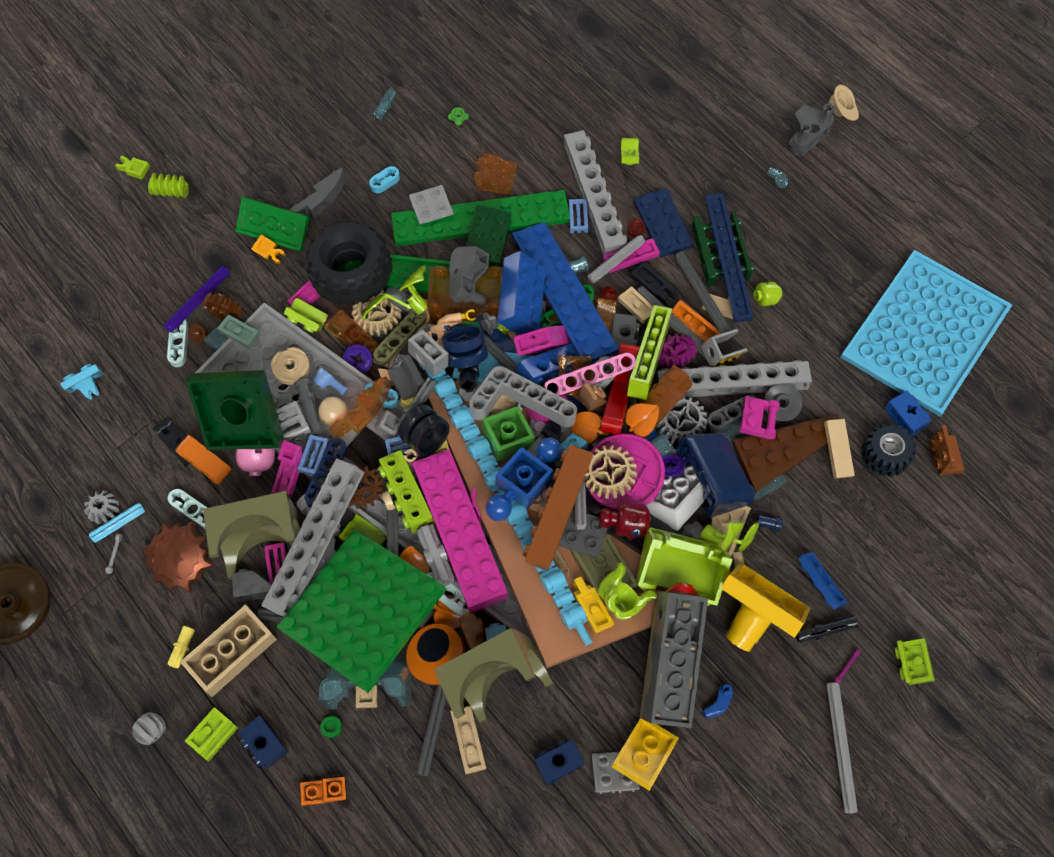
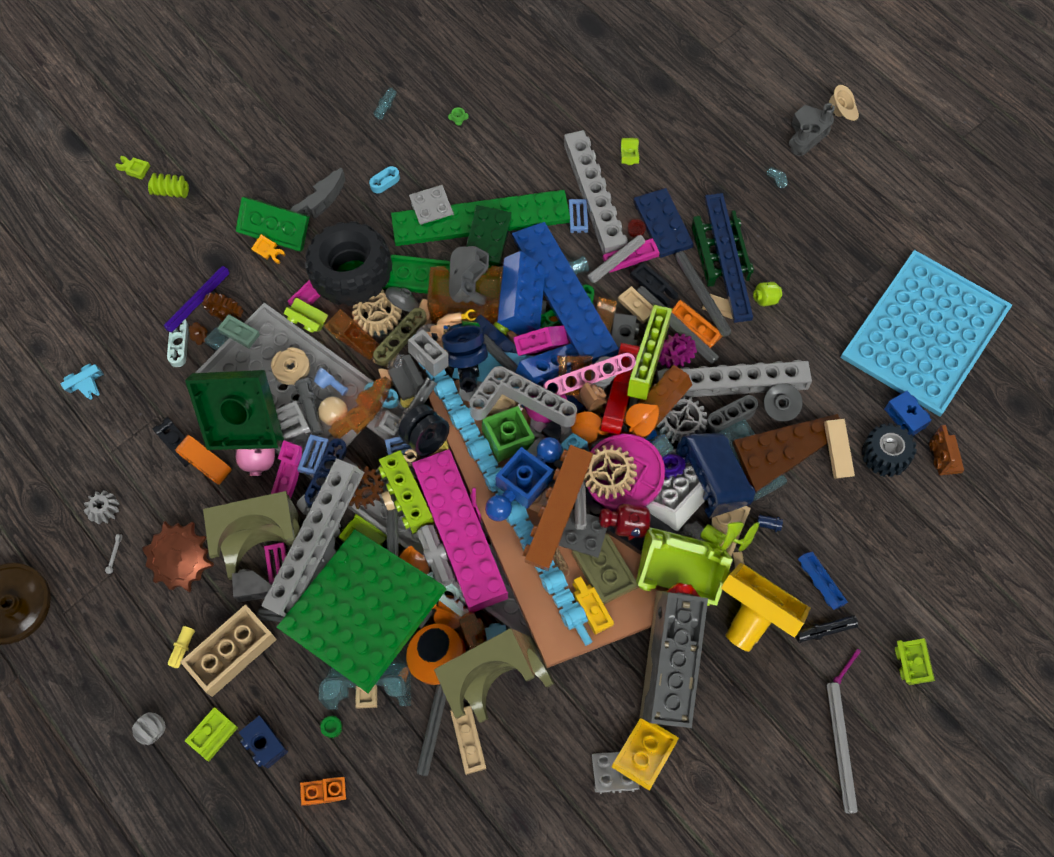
(116, 522): medium azure axle -> none
(196, 517): light aqua beam -> none
(366, 356): dark purple gear -> none
(415, 301): lime plant -> none
(489, 323): dark grey plate -> none
(495, 174): clear orange plate -> none
(552, 773): dark blue brick -> none
(609, 293): clear red plate -> none
(620, 596): lime hair -> none
(718, 359): light grey piece -> none
(721, 704): blue arm -> none
(753, 415): dark pink plate -> none

